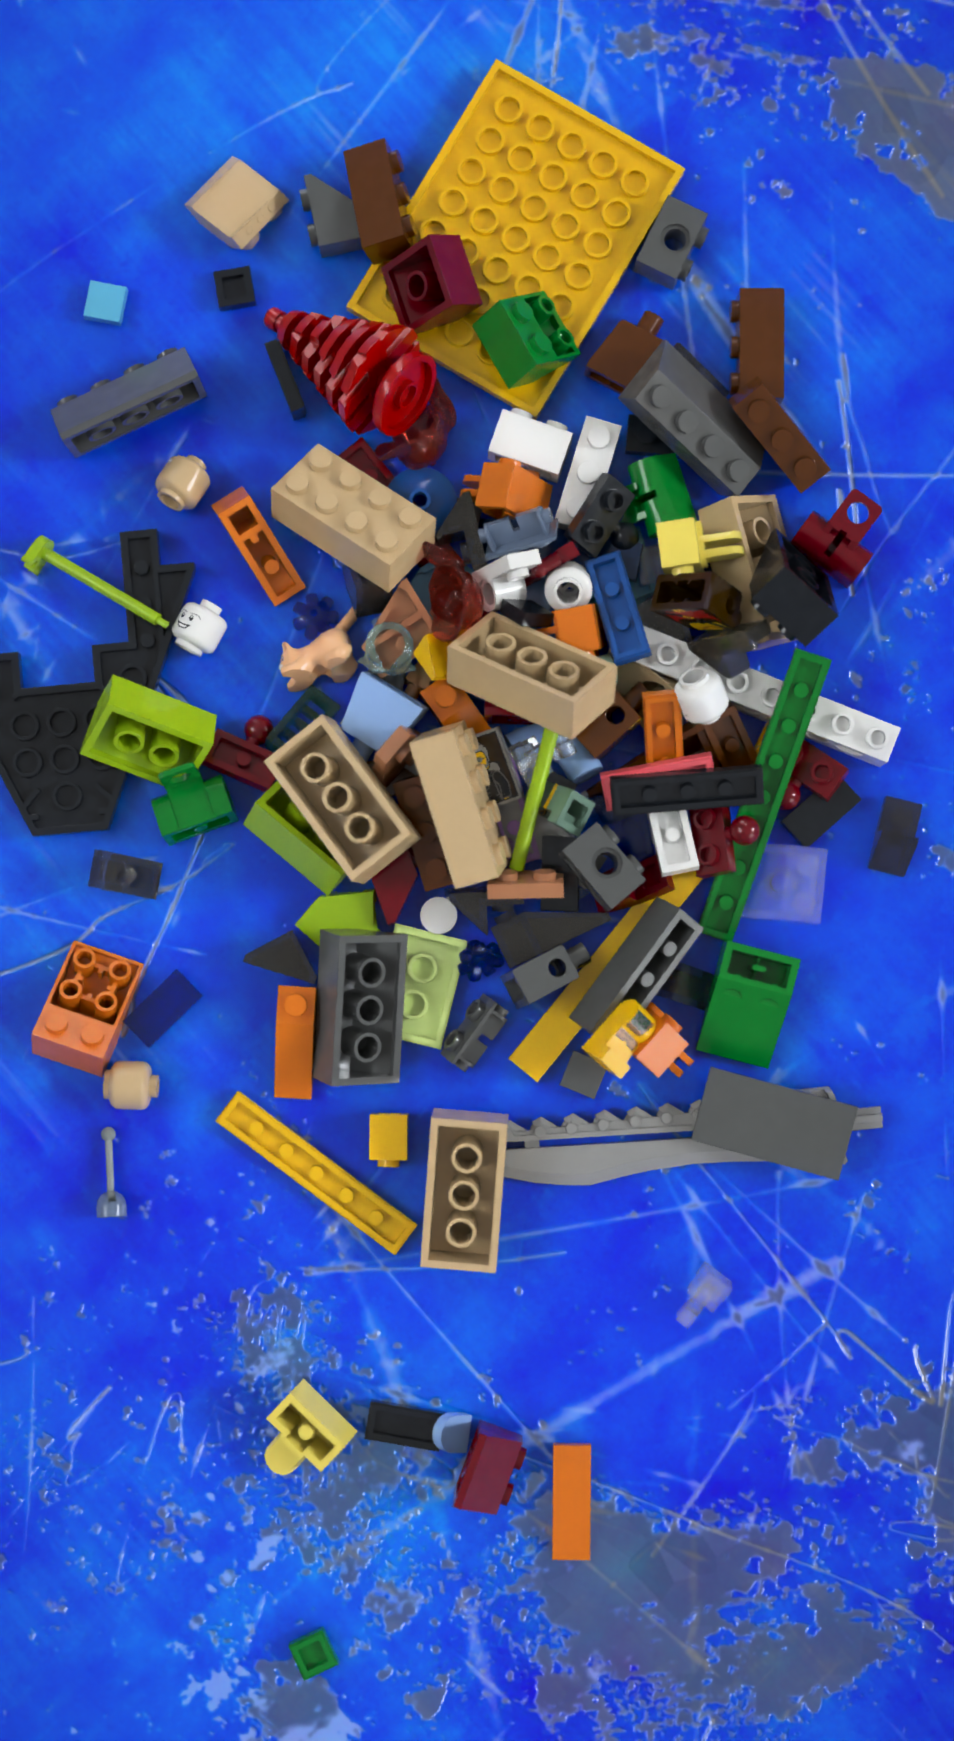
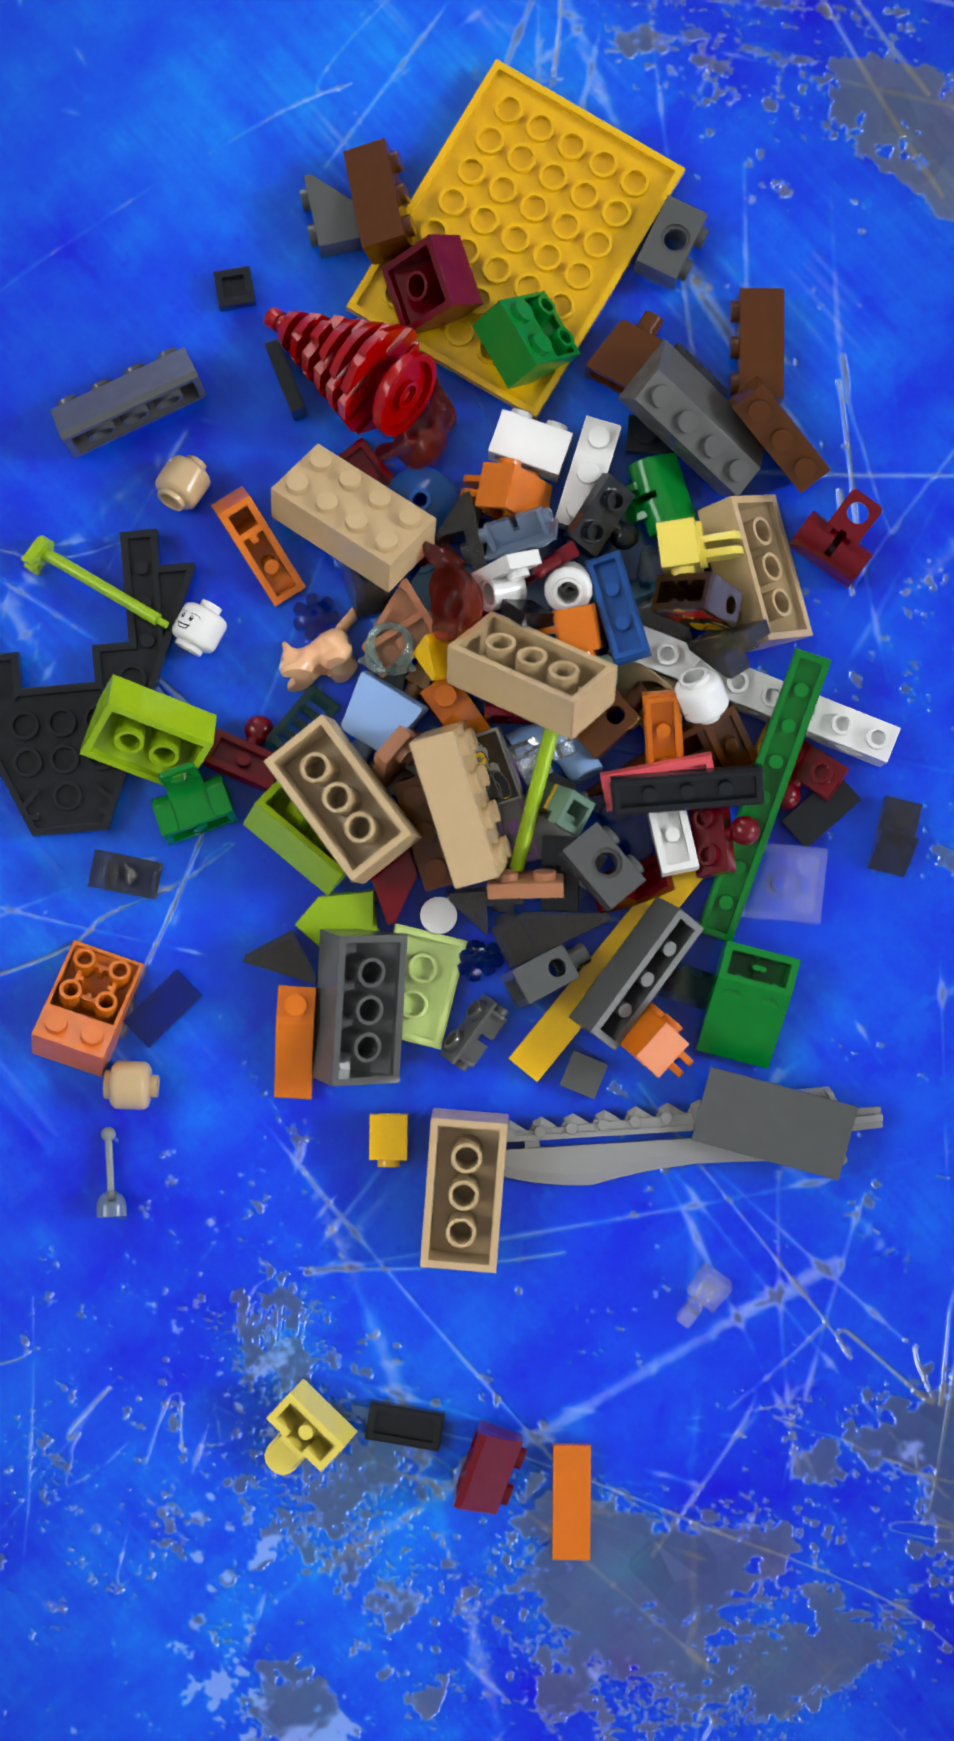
(105, 303): medium azure tile -> none
(236, 204): tan slope -> none
(313, 1653): green tile -> none
(316, 1172): yellow tile -> none
(452, 1432): light blue tile -> none
(620, 1037): yellow leg -> none
(792, 590): black slope -> none

